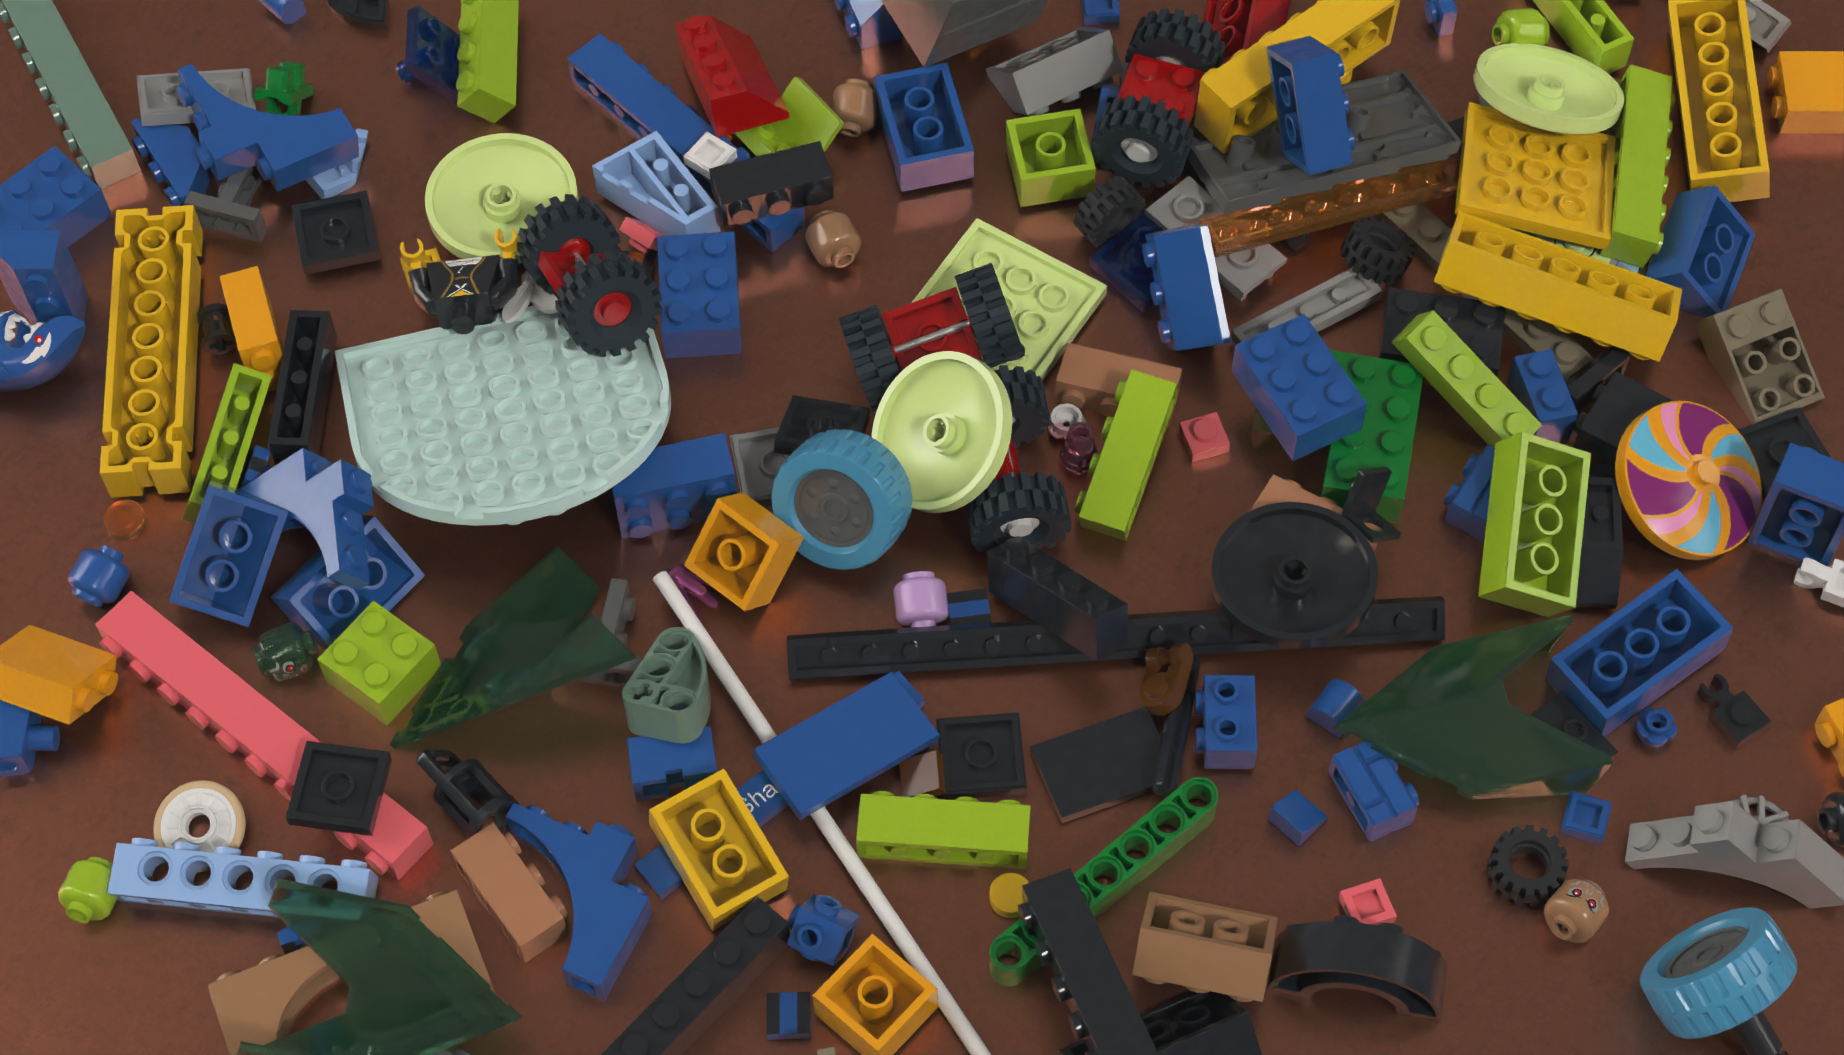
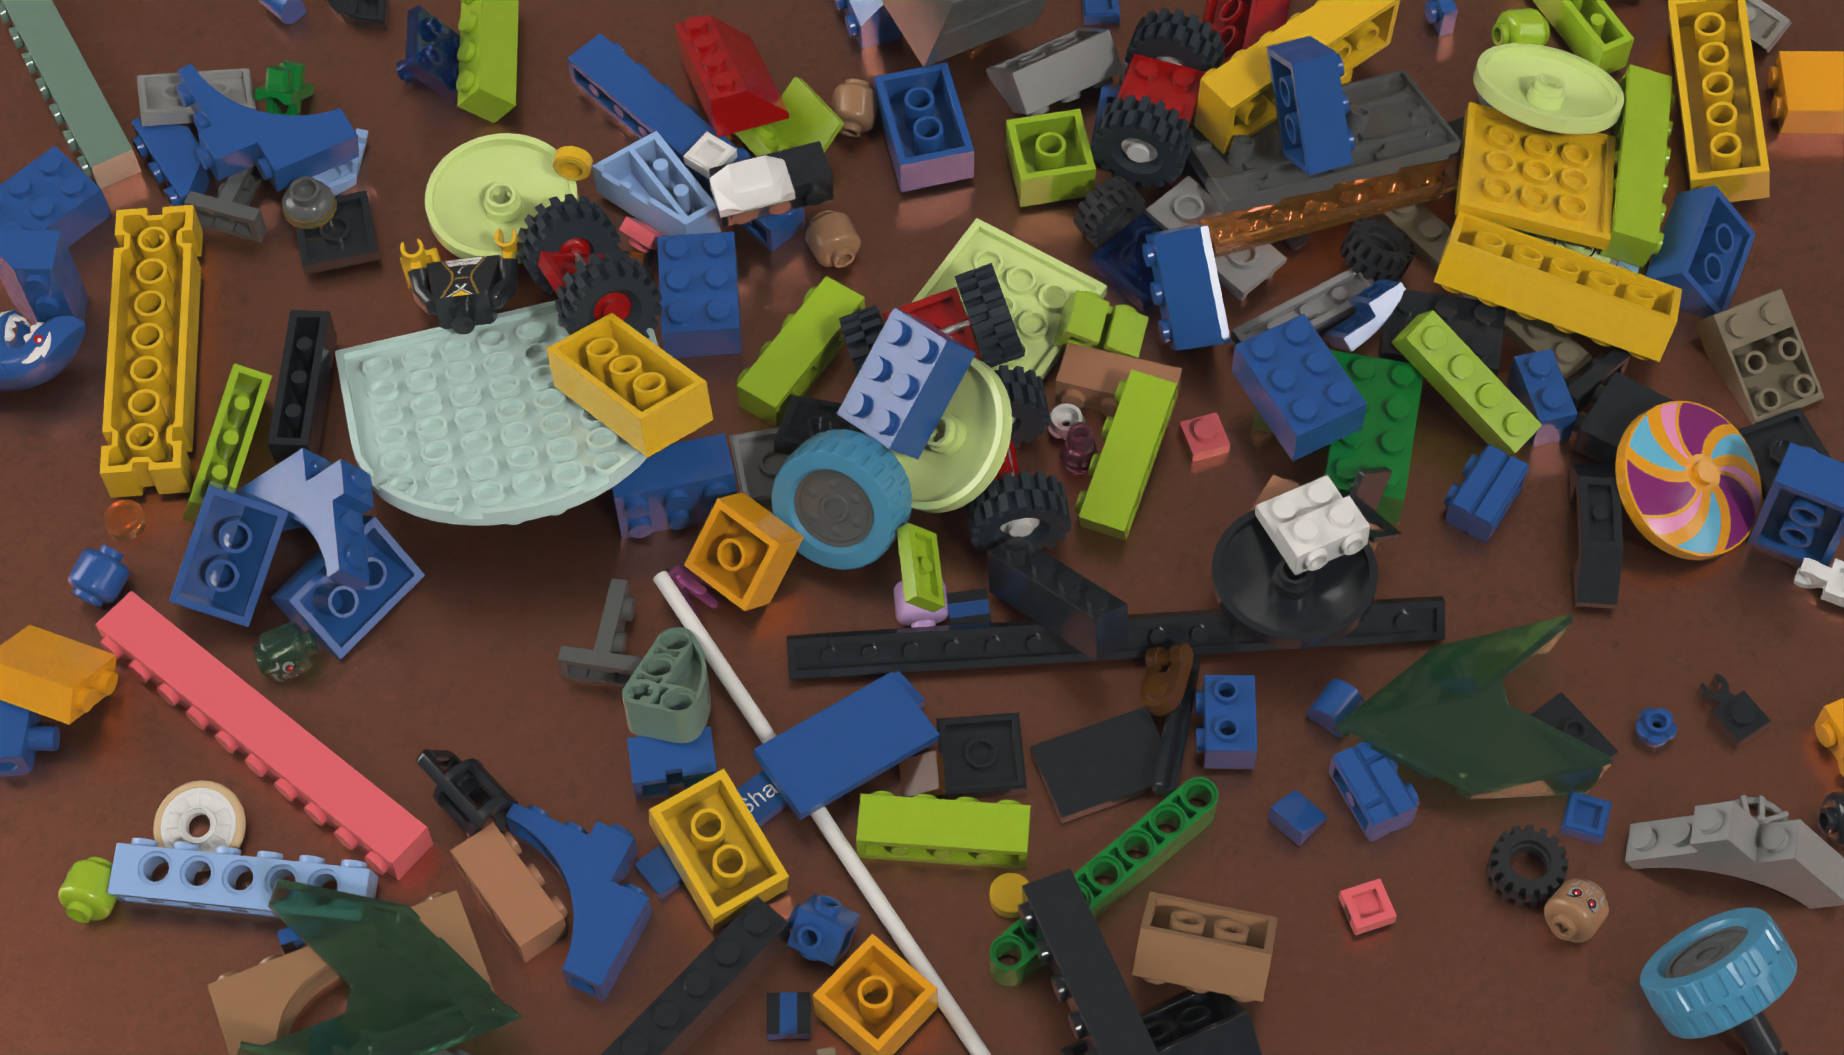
(216, 329): black bush -> none
(253, 322): light orange brick -> none
(256, 465): blue plate -> none
(308, 203): none -> dark grey piece
(339, 788): black plate -> none
(379, 662): lime brick -> none
(519, 650): clear green windscreen -> none
(527, 293): white piece -> none
(572, 163): none -> yellow tile
(630, 384): none -> yellow brick
(751, 185): none -> white slope
(798, 352): none -> lime brick
(906, 383): none -> brick
(920, 567): none -> lime plate
(1095, 324): none -> lime piece
(1313, 525): none -> white plate
(1360, 958): black brick -> none
(1372, 310): none -> blue slope
(1535, 524): lime brick -> none
(1639, 652): blue brick -> none

